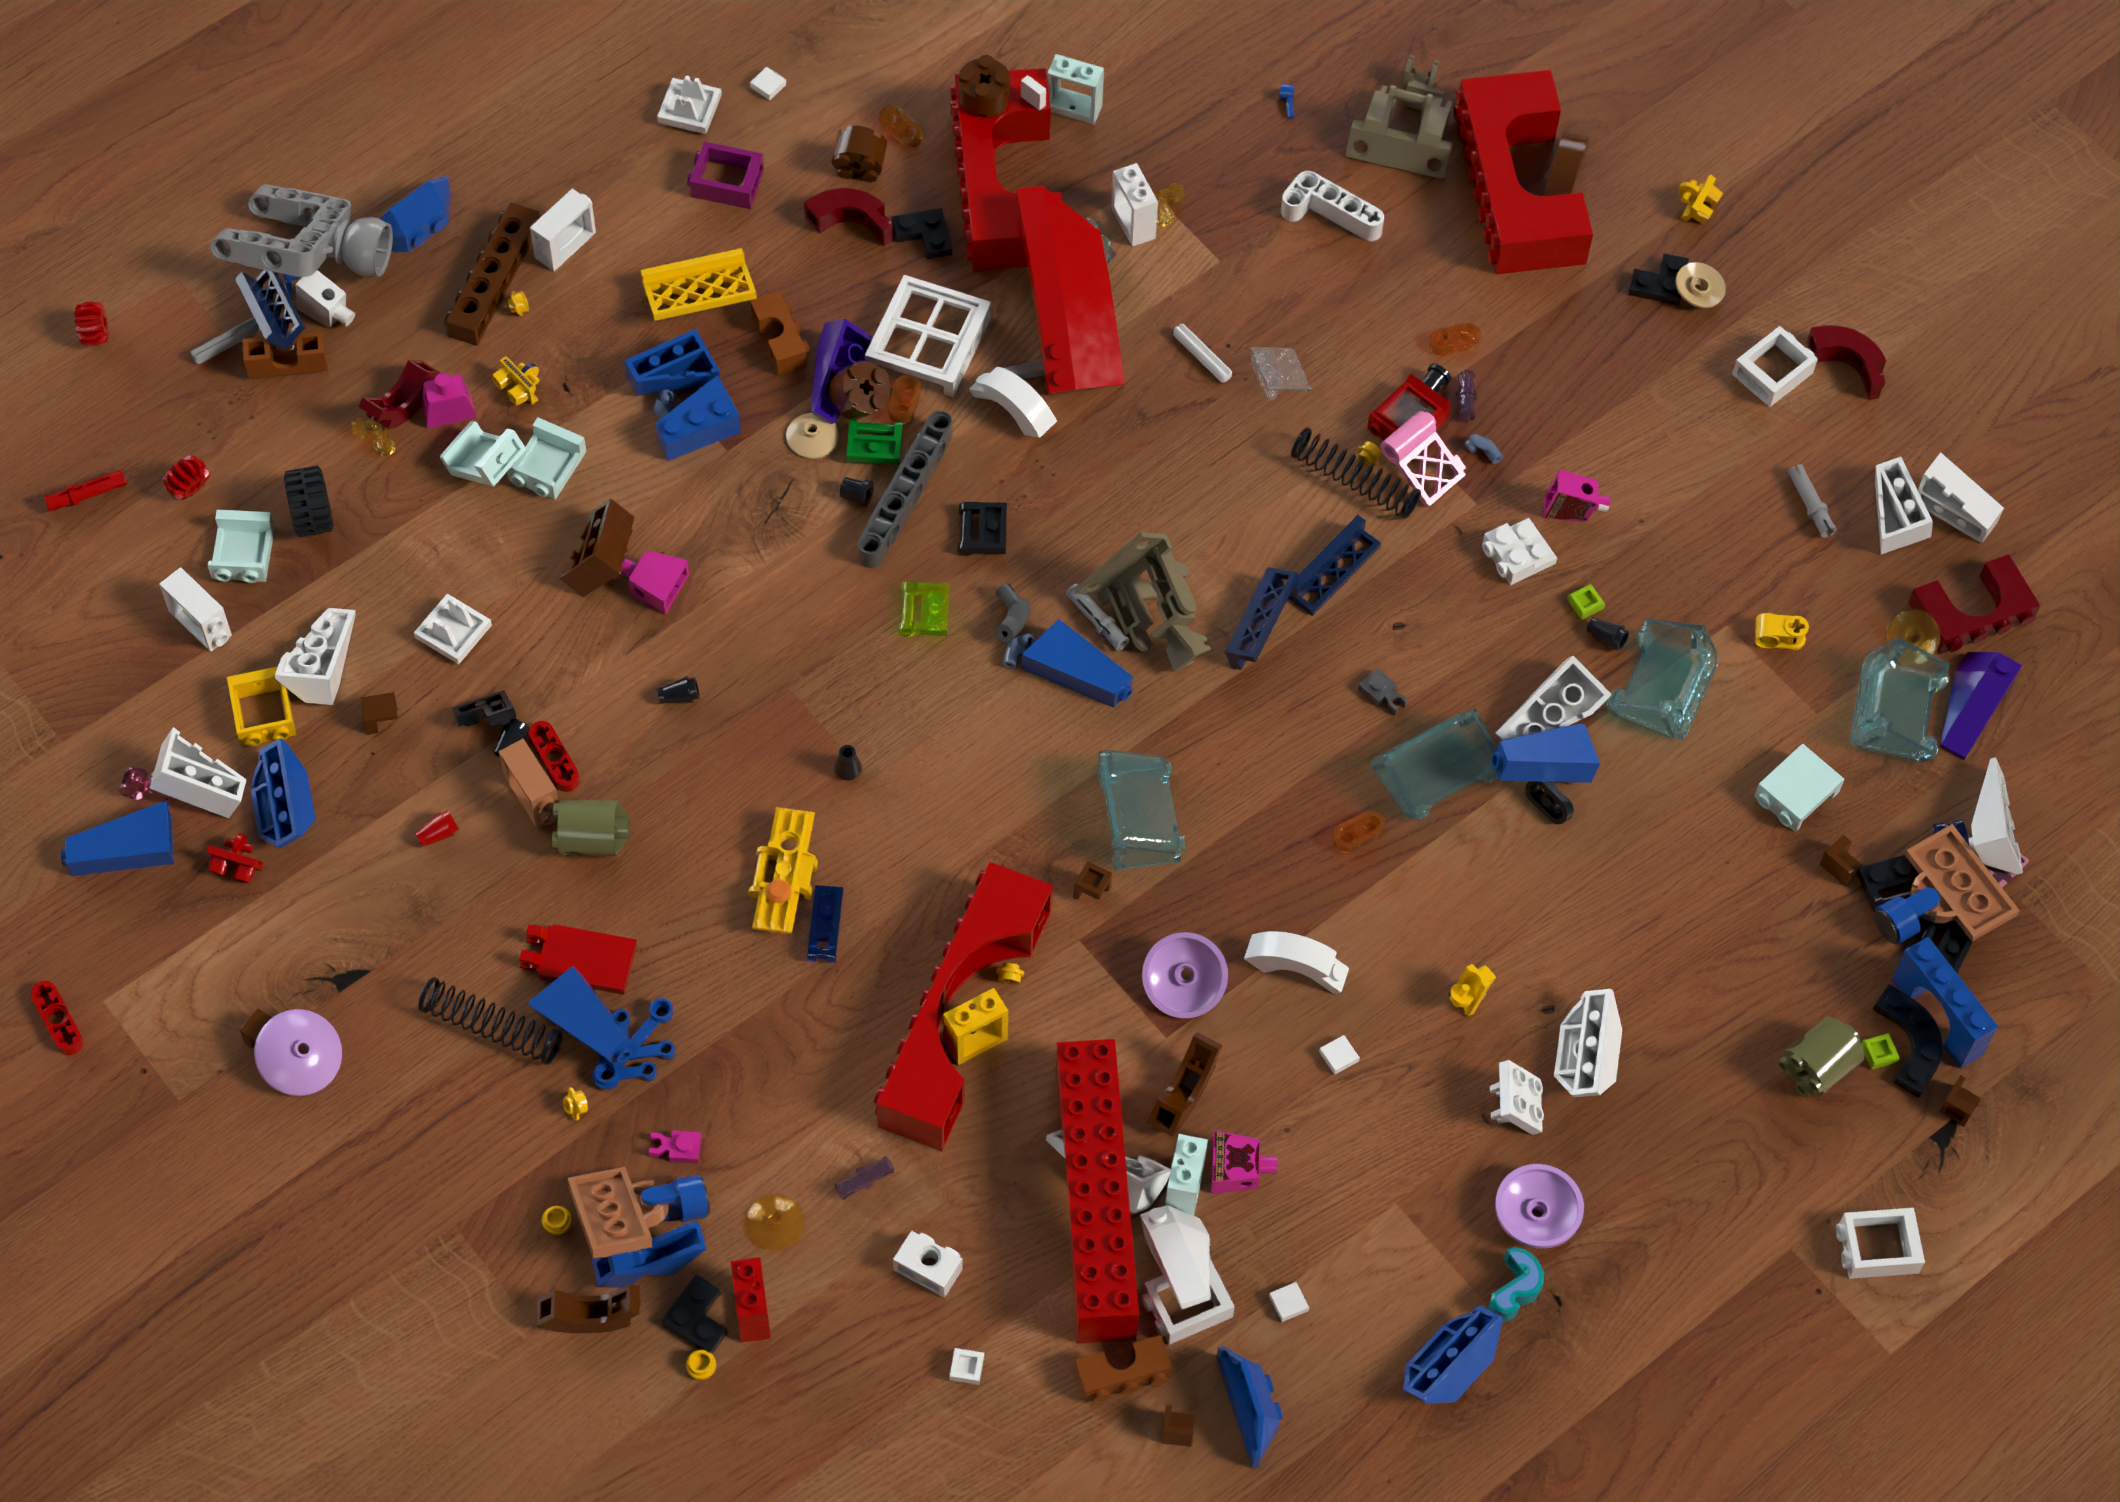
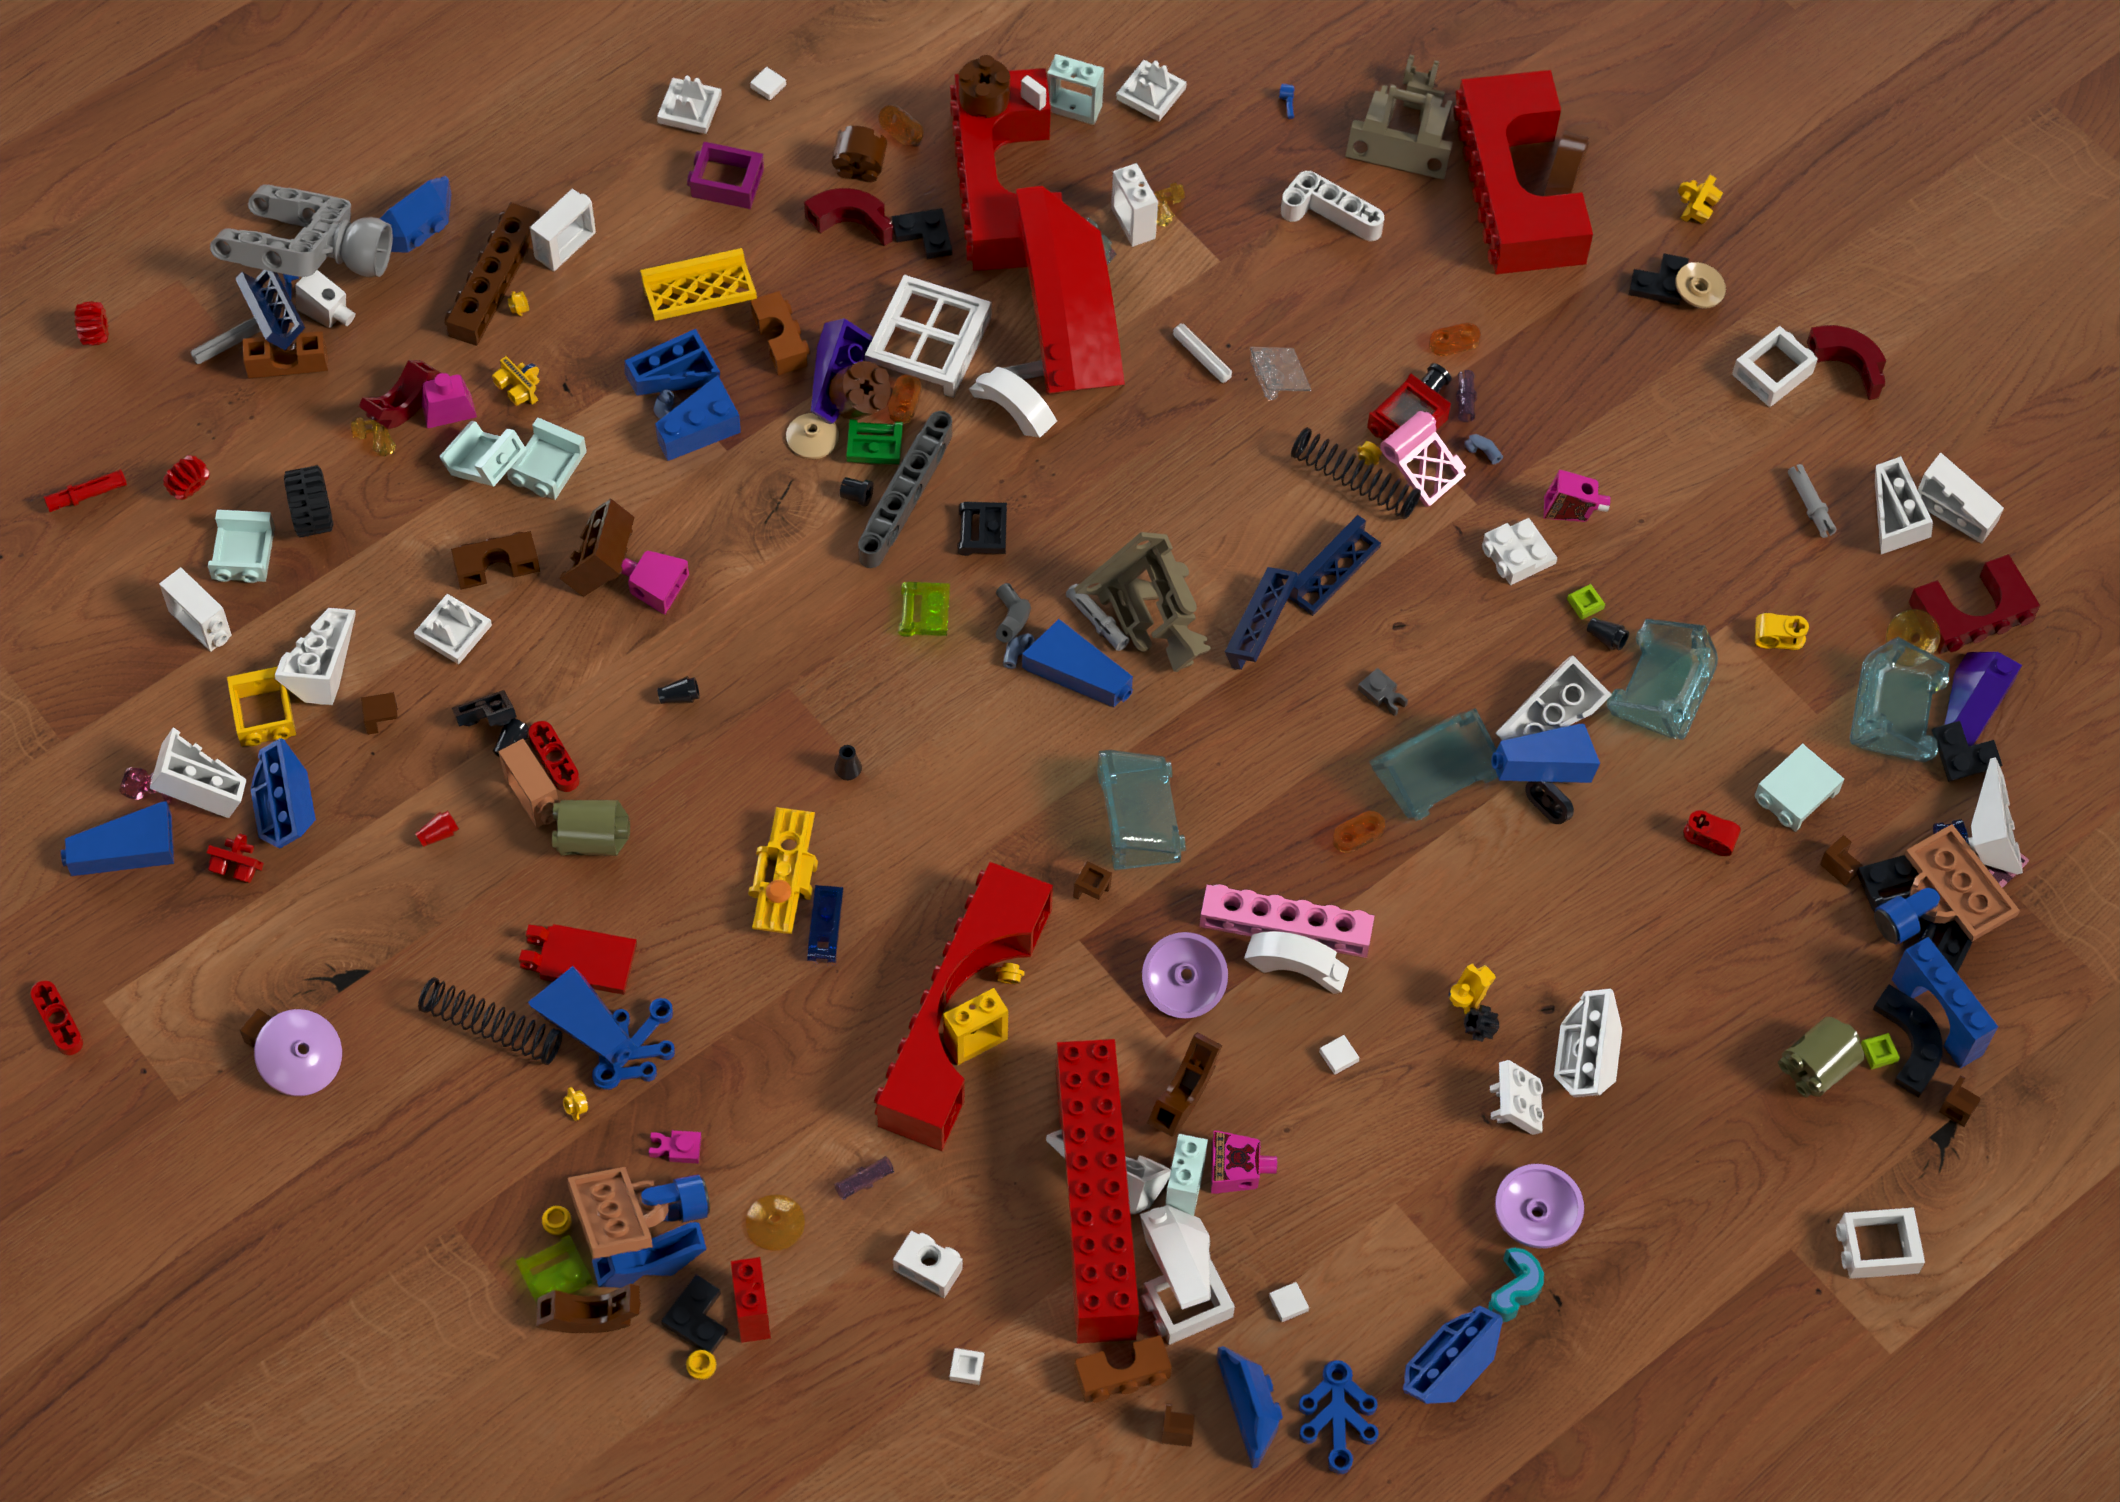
(514, 550): none -> reddish brown arch
(564, 1276): none -> clear neon green plate
(1151, 90): none -> white plate
(1245, 922): none -> bright pink brick
(1339, 1412): none -> blue plant
(1481, 1023): none -> black gear
(1714, 833): none -> red piece
(1959, 758): none -> black plate

